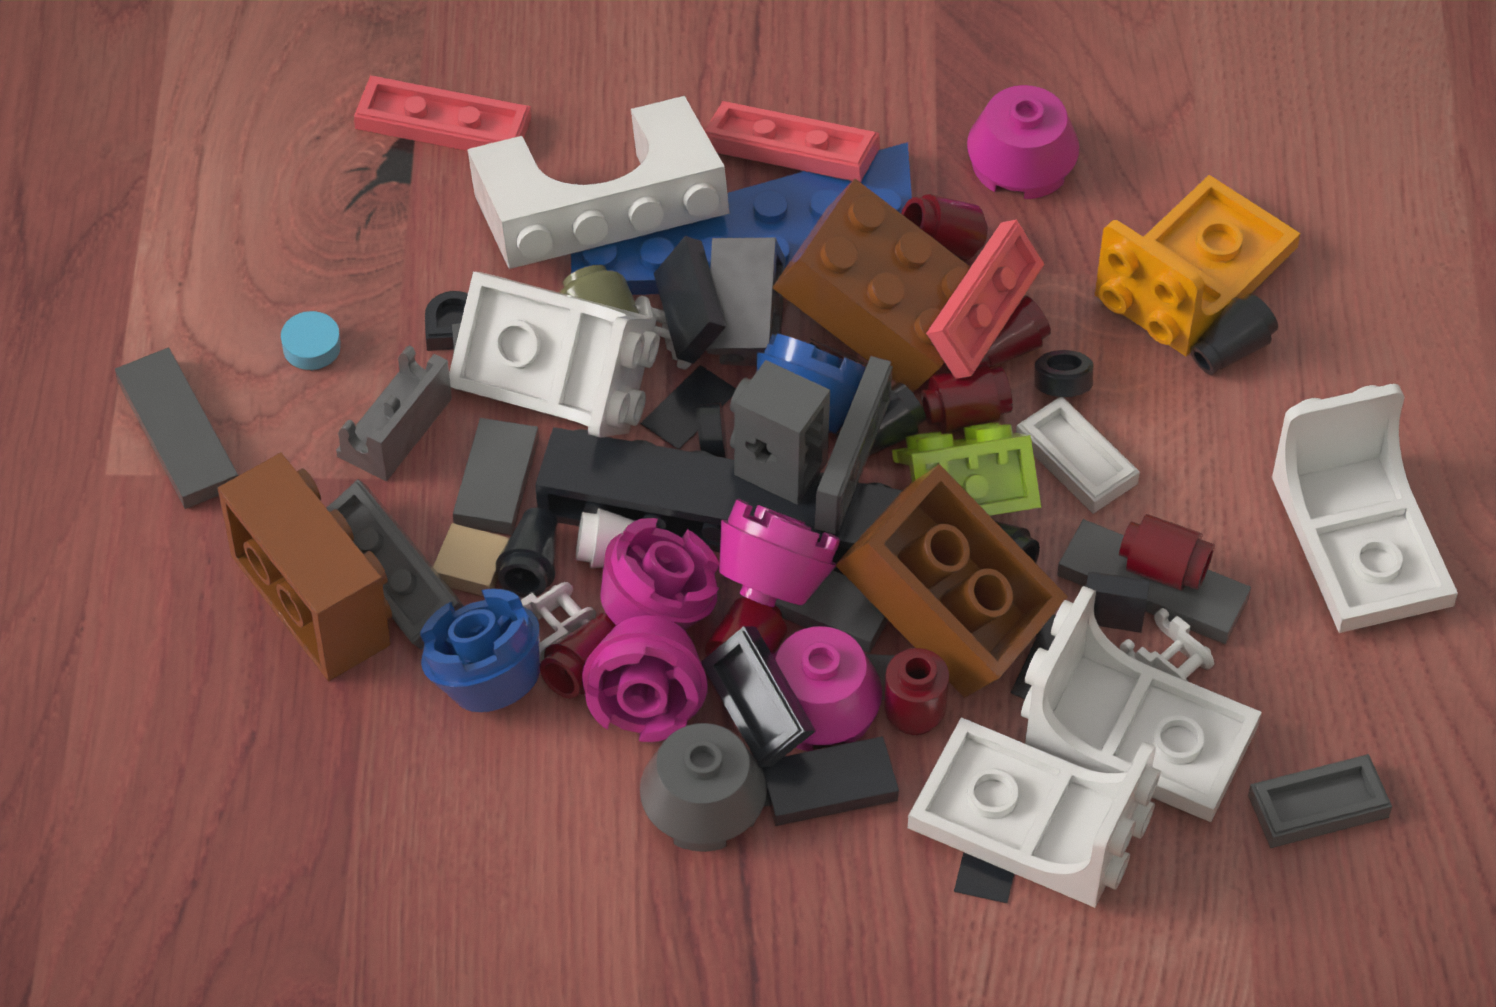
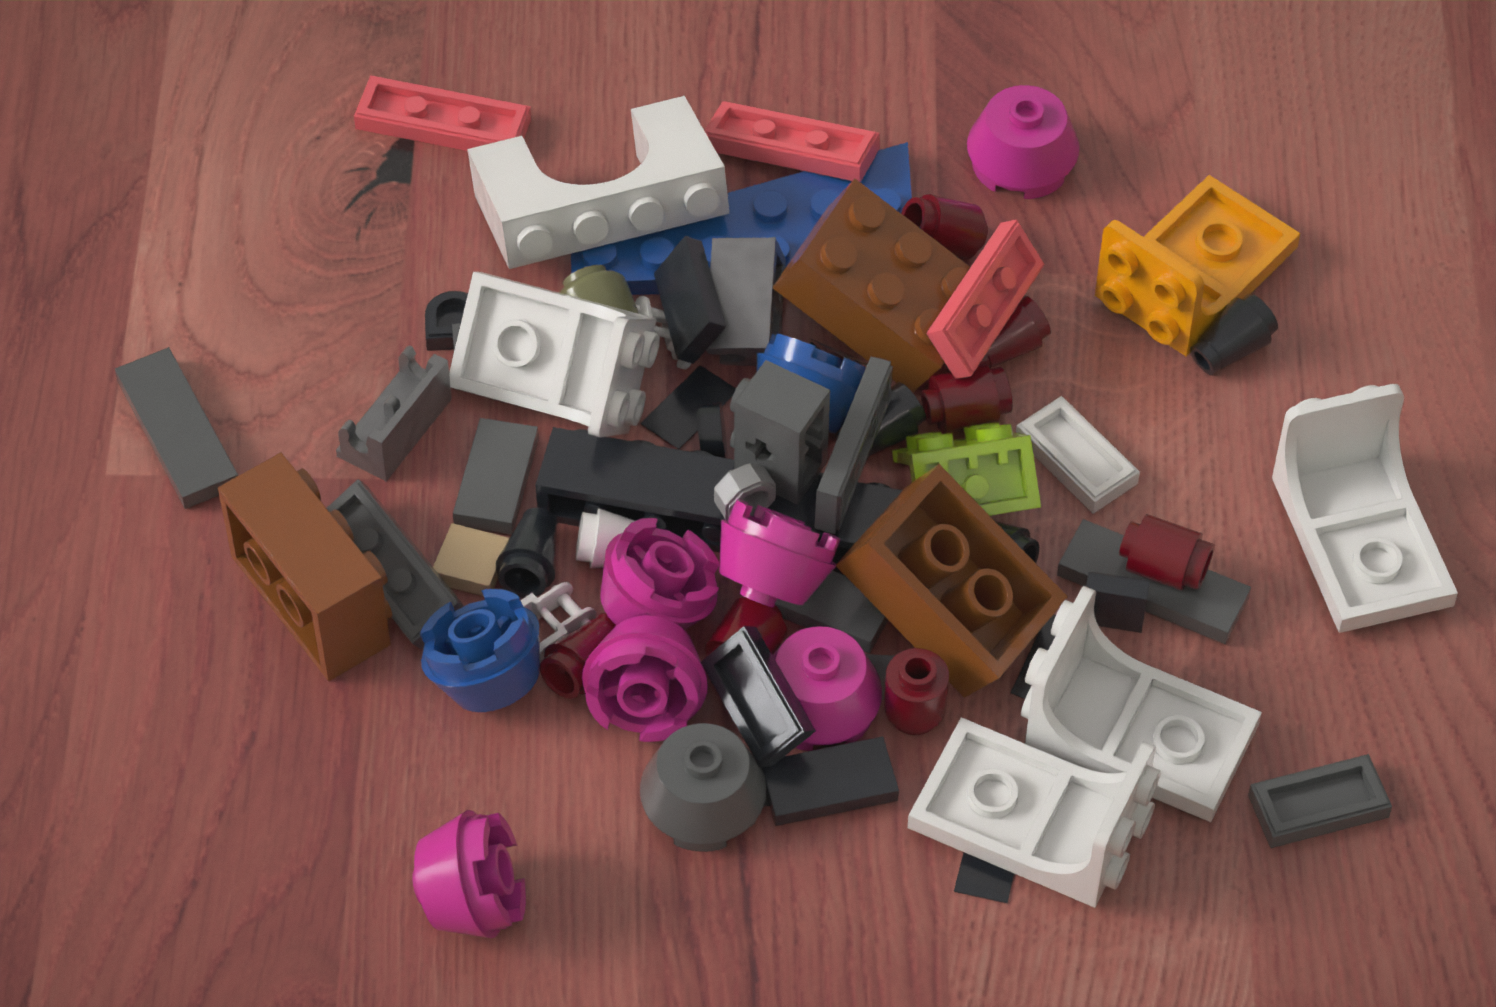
(310, 340): medium azure tile -> none
(468, 876): none -> dark pink cone
(745, 483): none -> light grey tile
(1063, 373): black tile -> none
(1179, 632): white piece -> none

